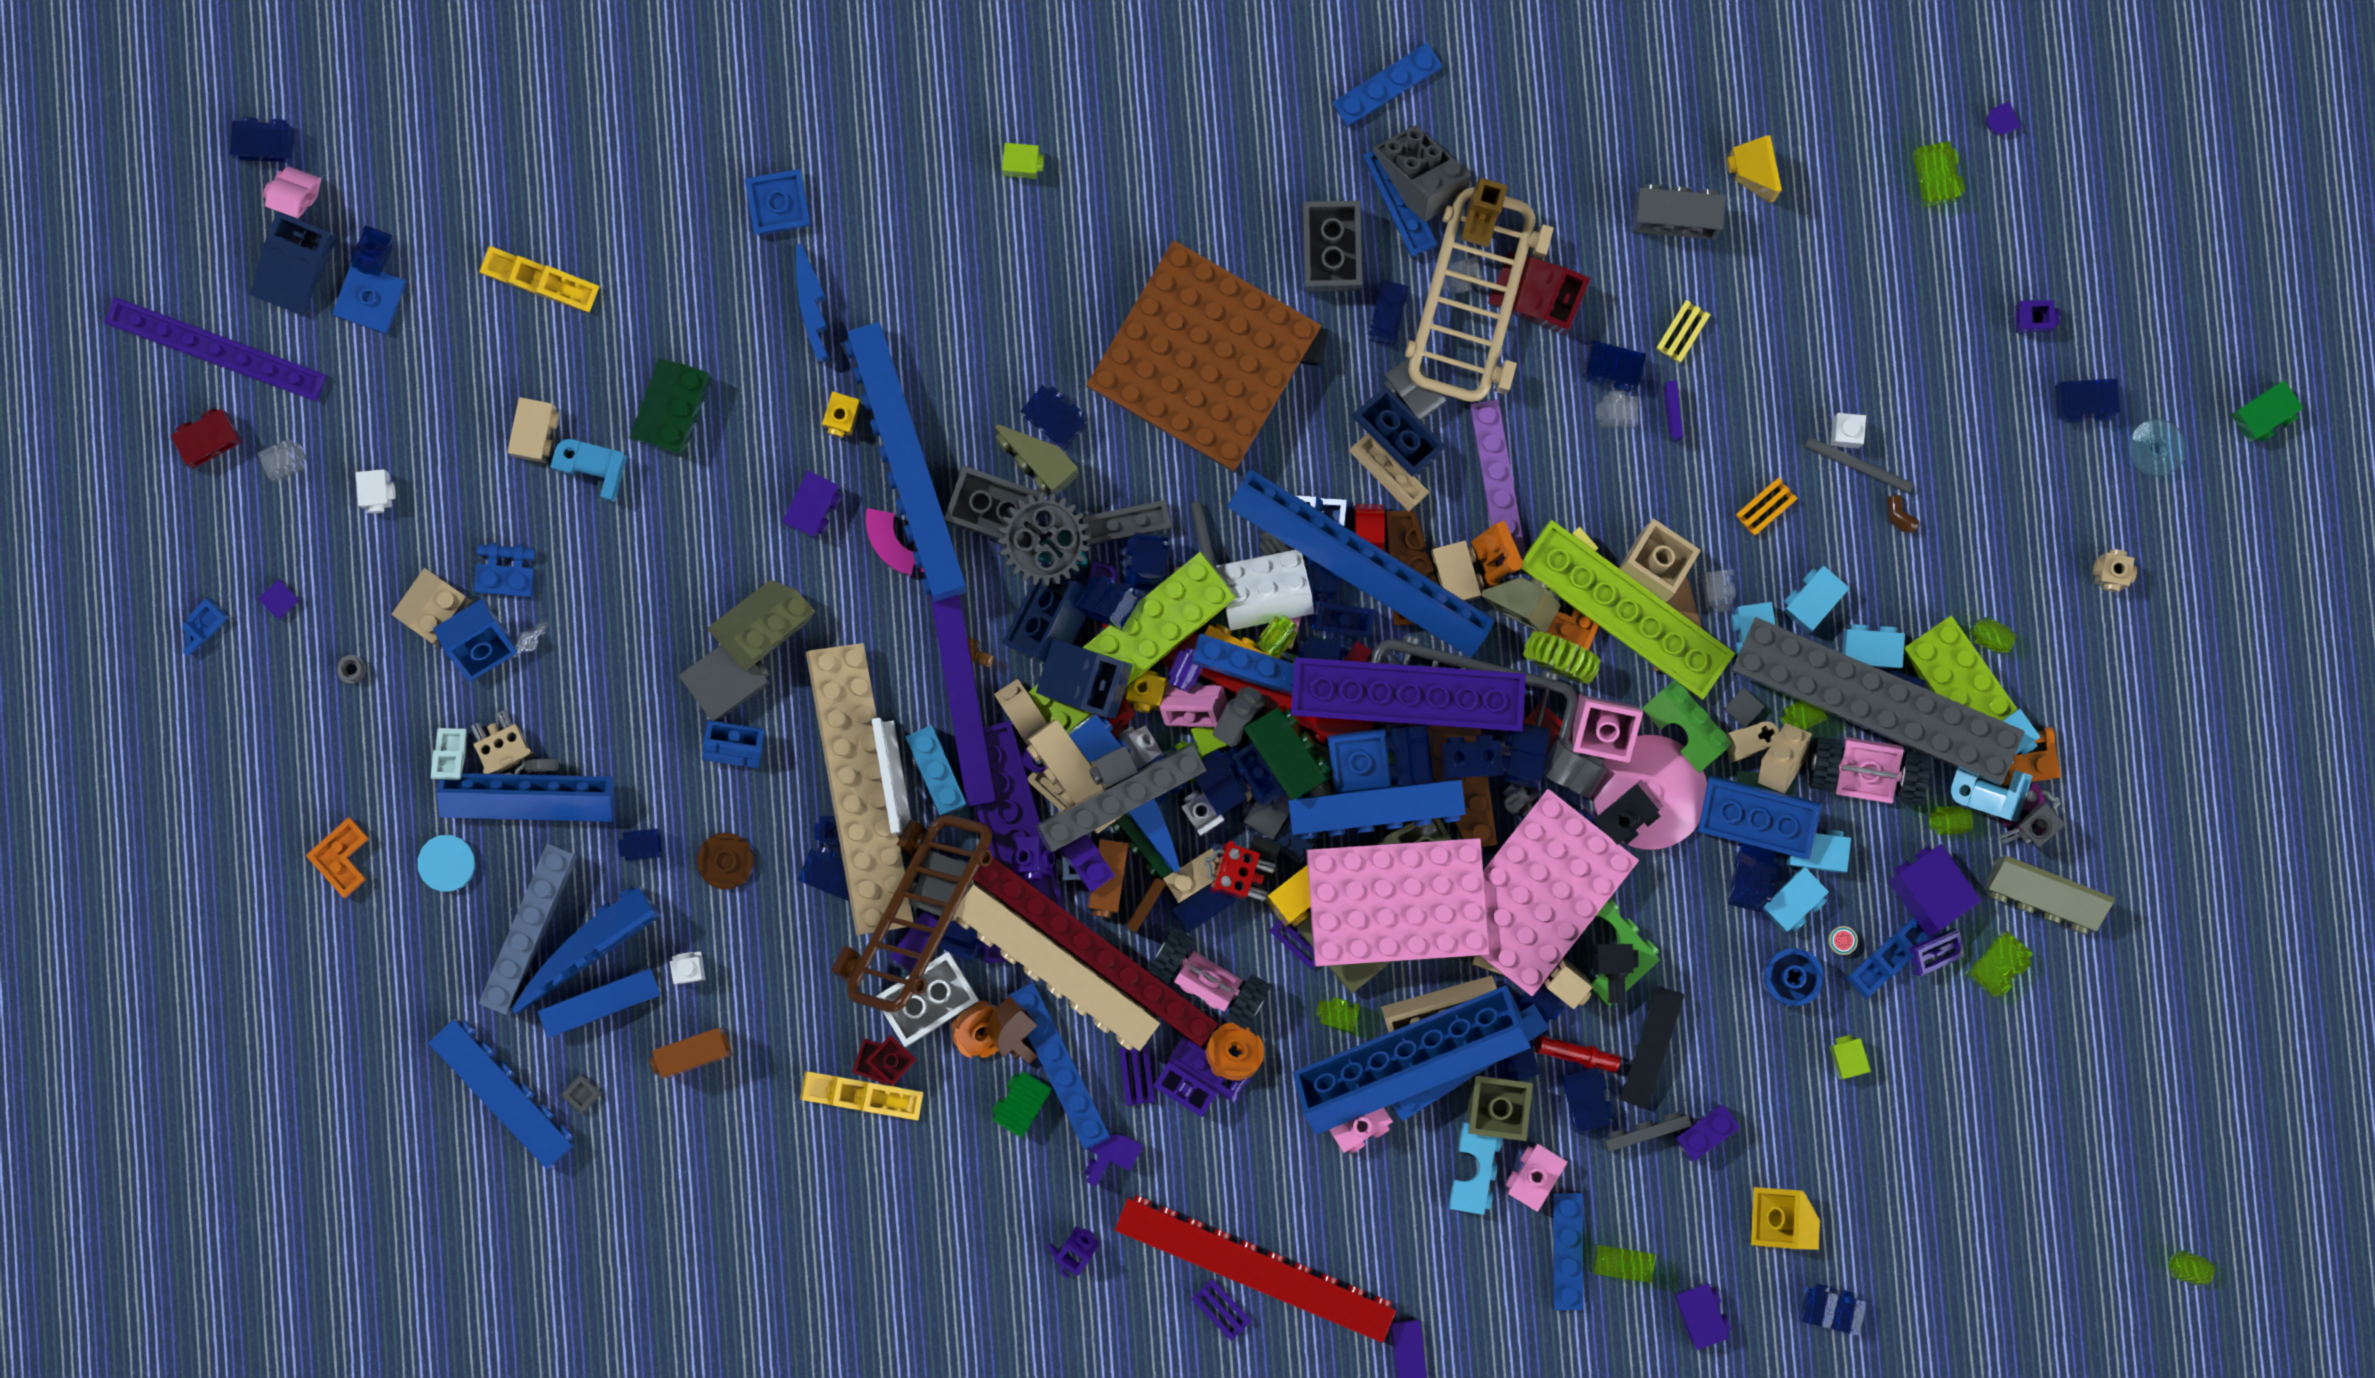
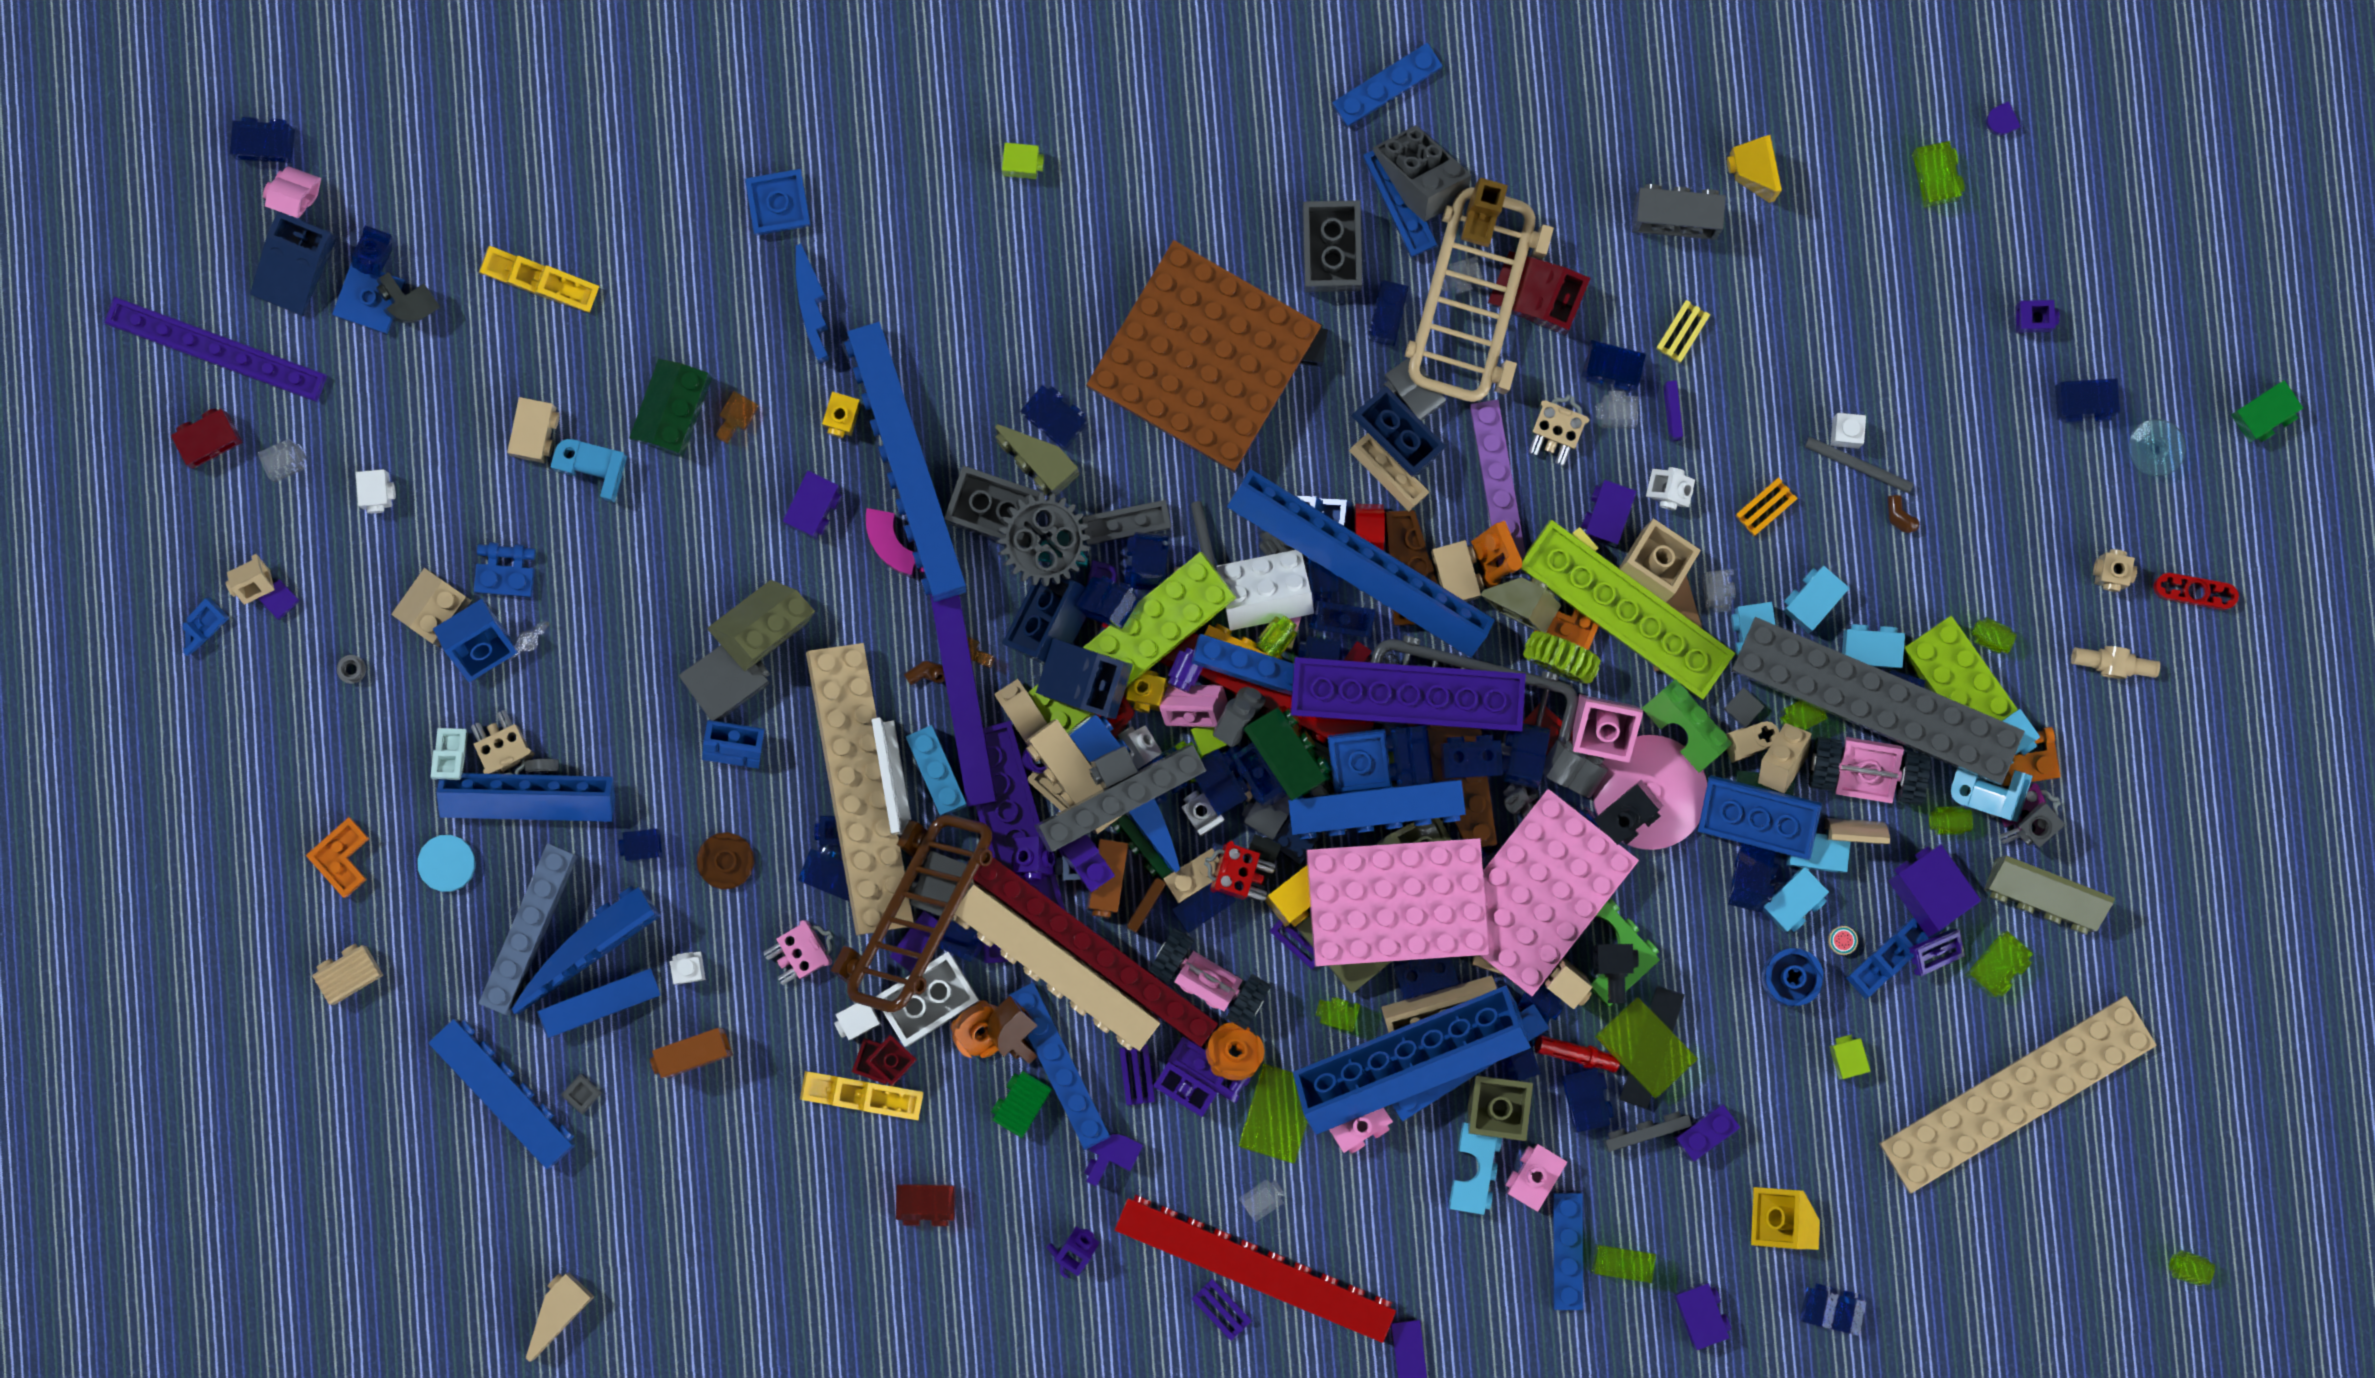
(250, 580): none -> tan brick
(347, 974): none -> tan brick
(407, 307): none -> pearl dark grey brick
(557, 1311): none -> tan slope
(737, 413): none -> clear orange plate
(811, 949): none -> bright pink piece
(856, 1021): none -> white brick
(925, 1202): none -> clear red brick
(927, 670): none -> reddish brown arm
(1262, 1199): none -> clear brick
(1275, 1116): none -> clear neon green piece
(1424, 976): none -> clear blue brick
(1564, 419): none -> tan piece
(1609, 513): none -> dark purple brick
(1646, 1047): none -> clear neon green piece
(1670, 488): none -> white brick
(1857, 831): none -> tan slope
(2017, 1094): none -> tan plate
(2115, 662): none -> tan pin
(2215, 602): none -> red beam

